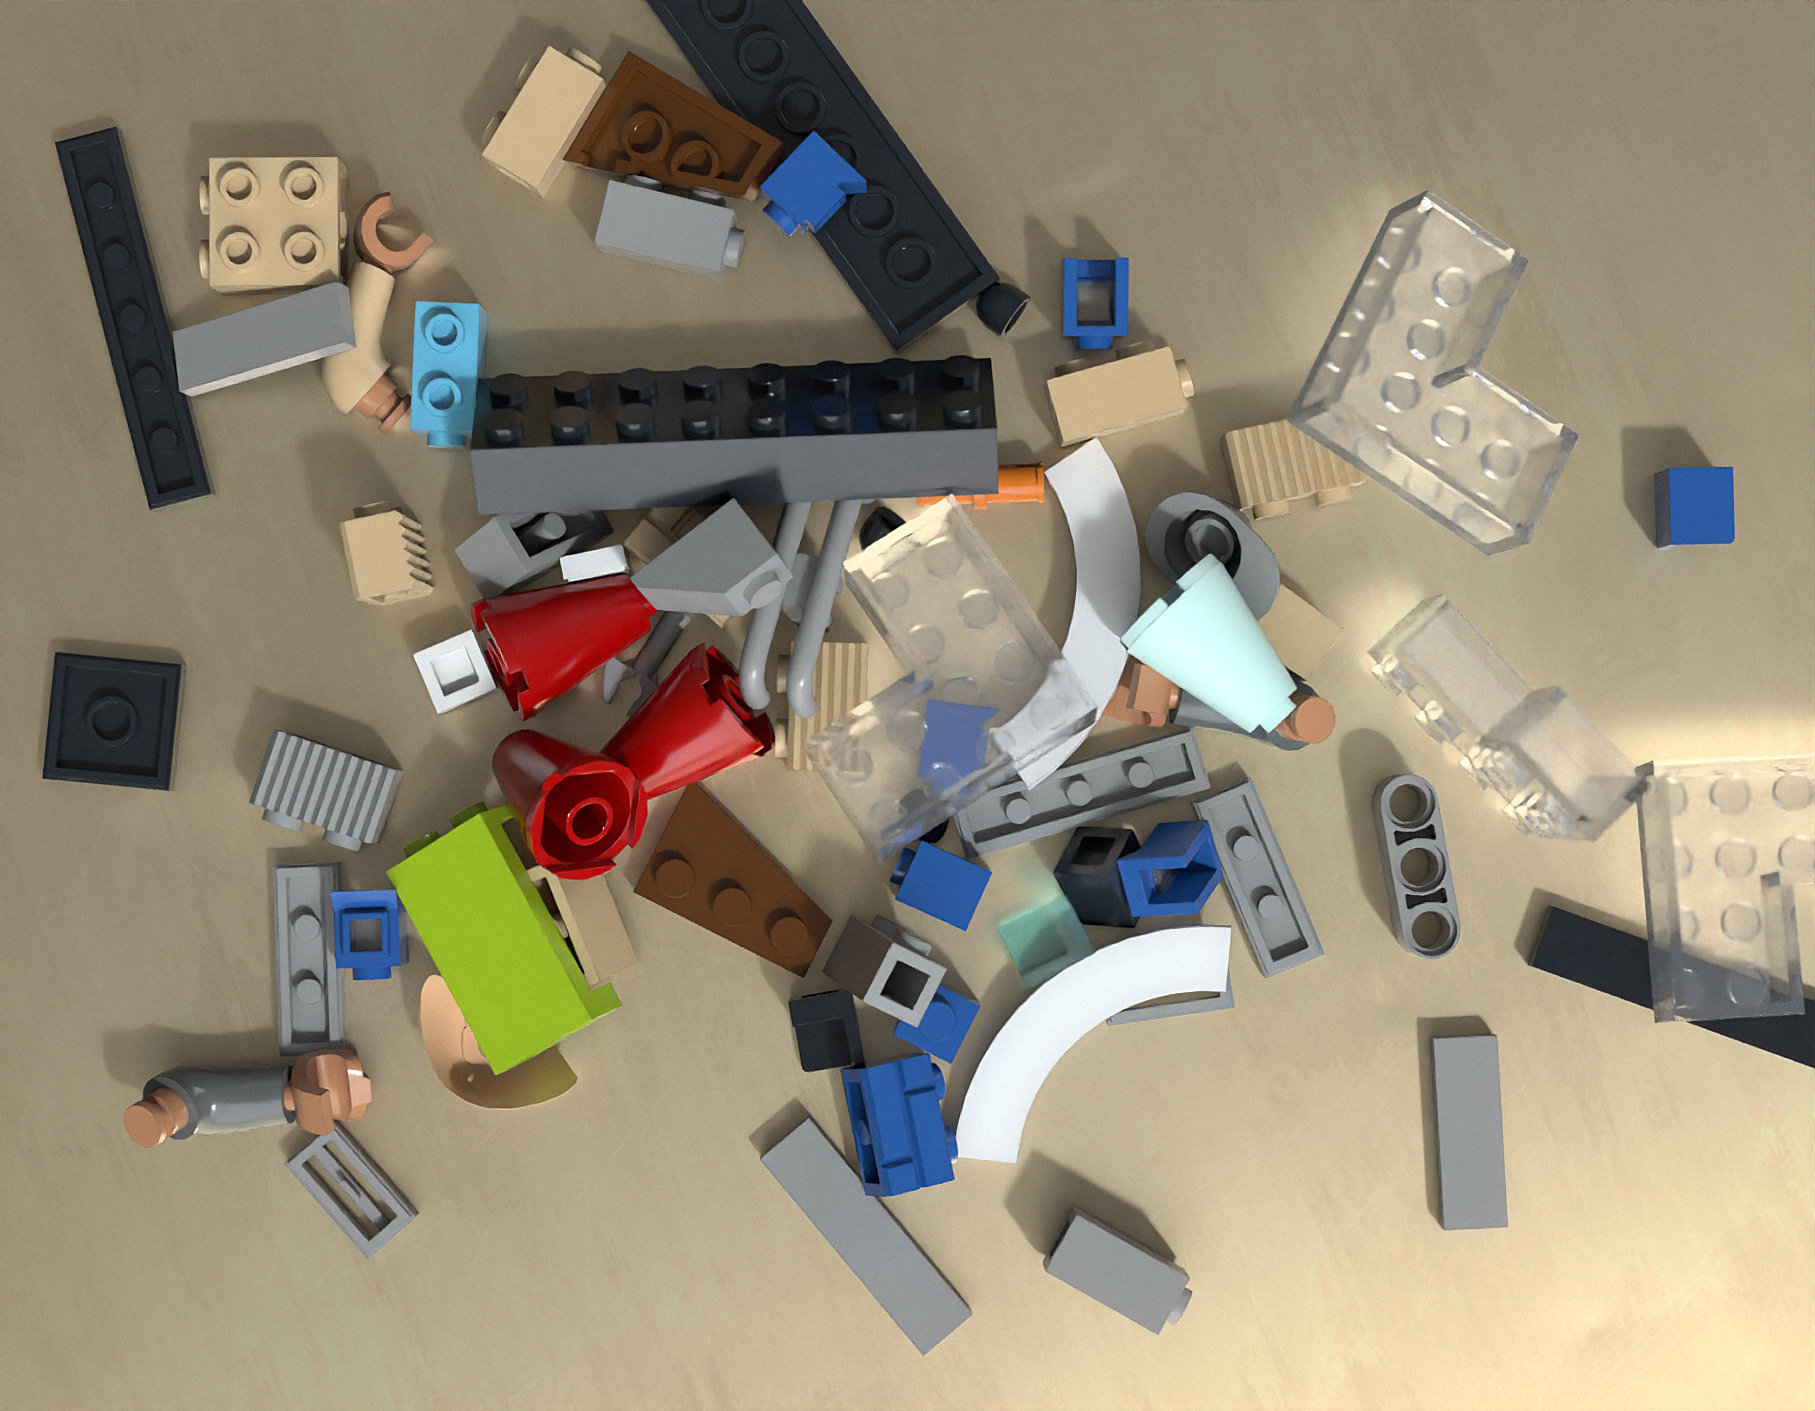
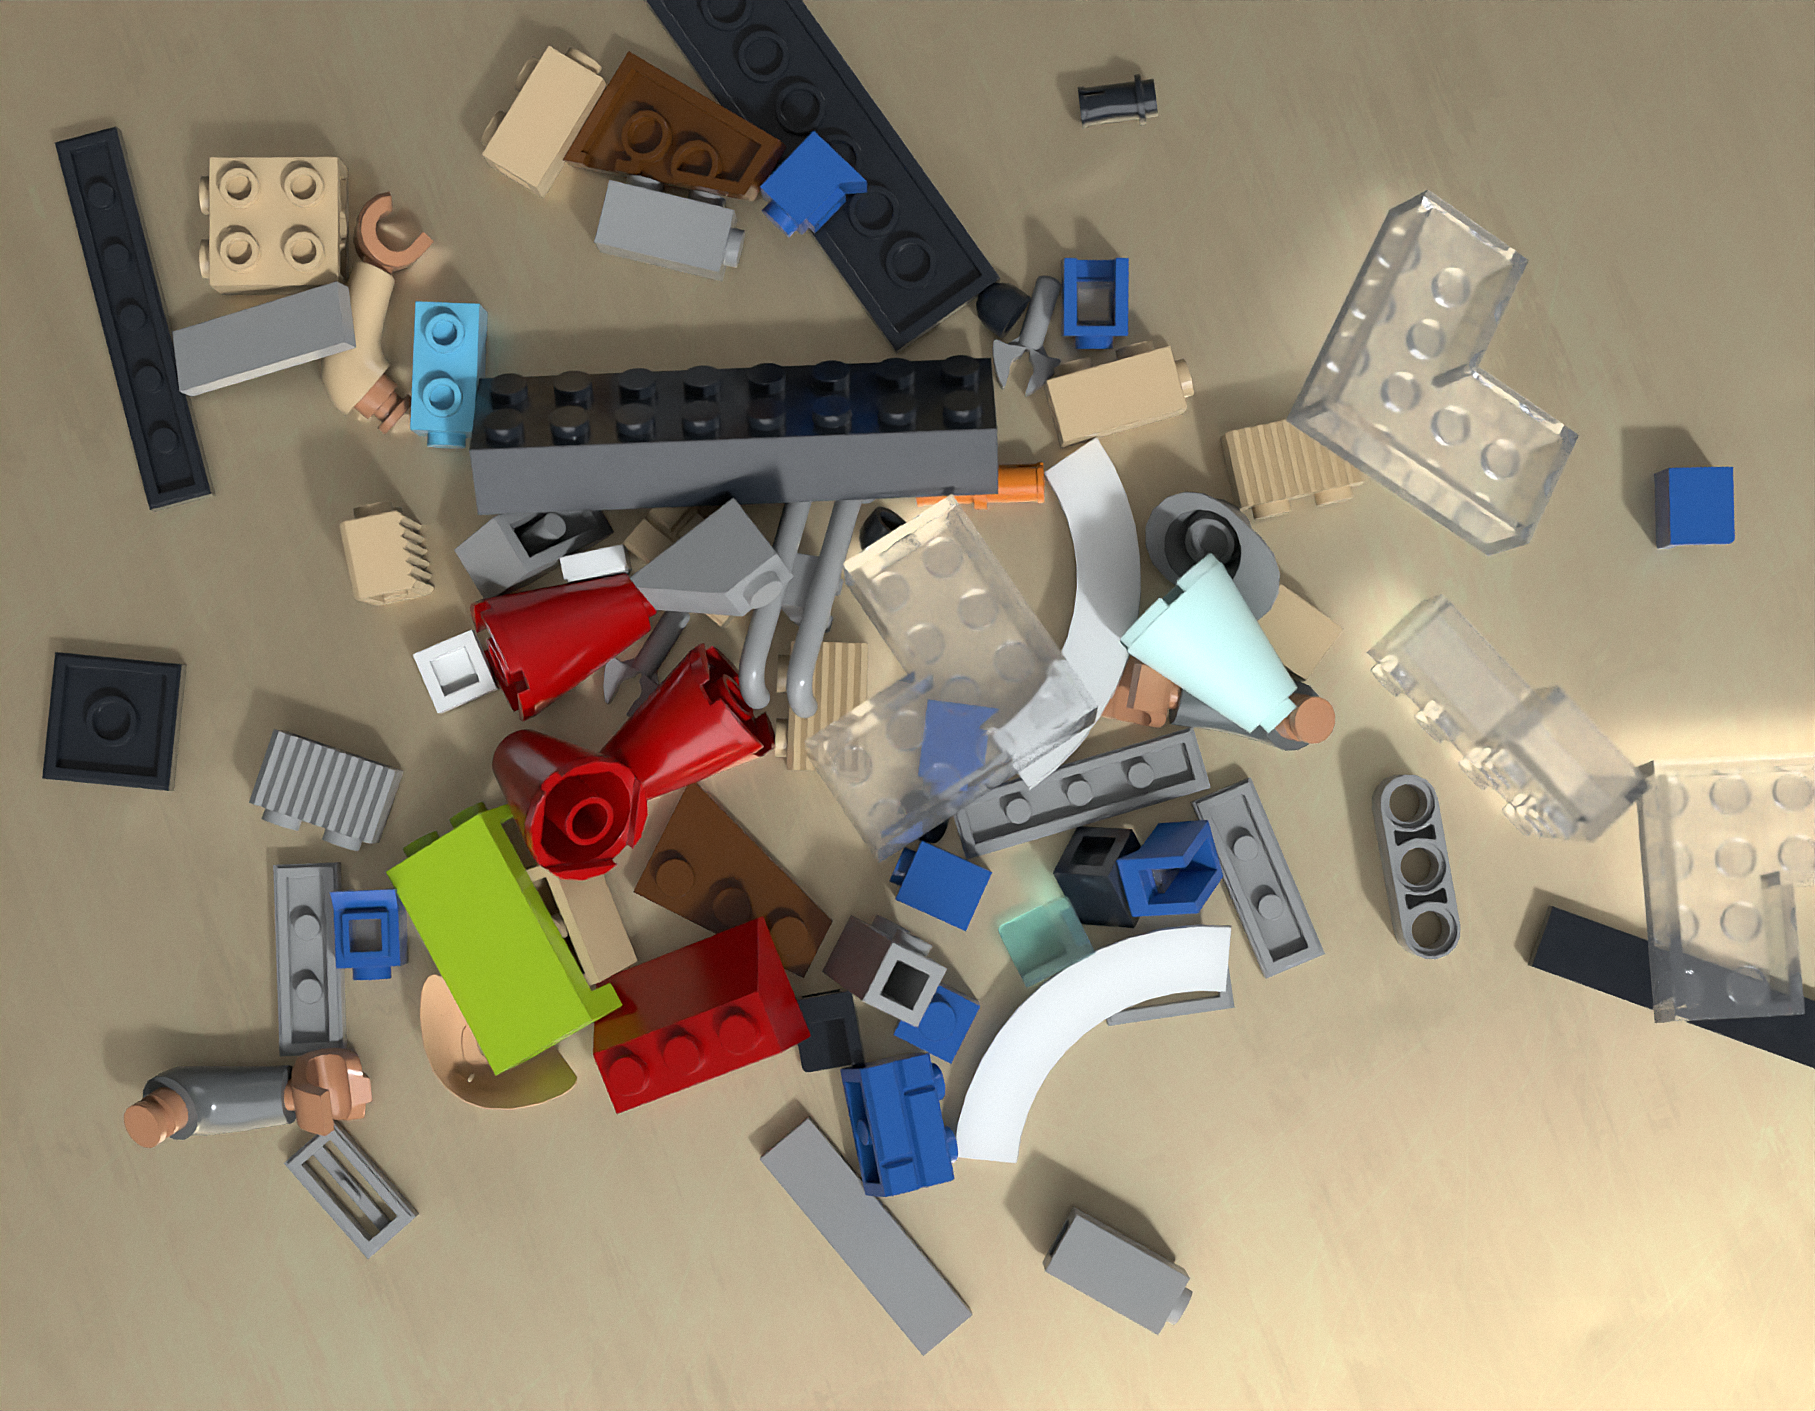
(696, 1016): none -> red slope
(1031, 338): none -> light grey bar
(1118, 102): none -> black pin
(1469, 1132): light grey tile -> none

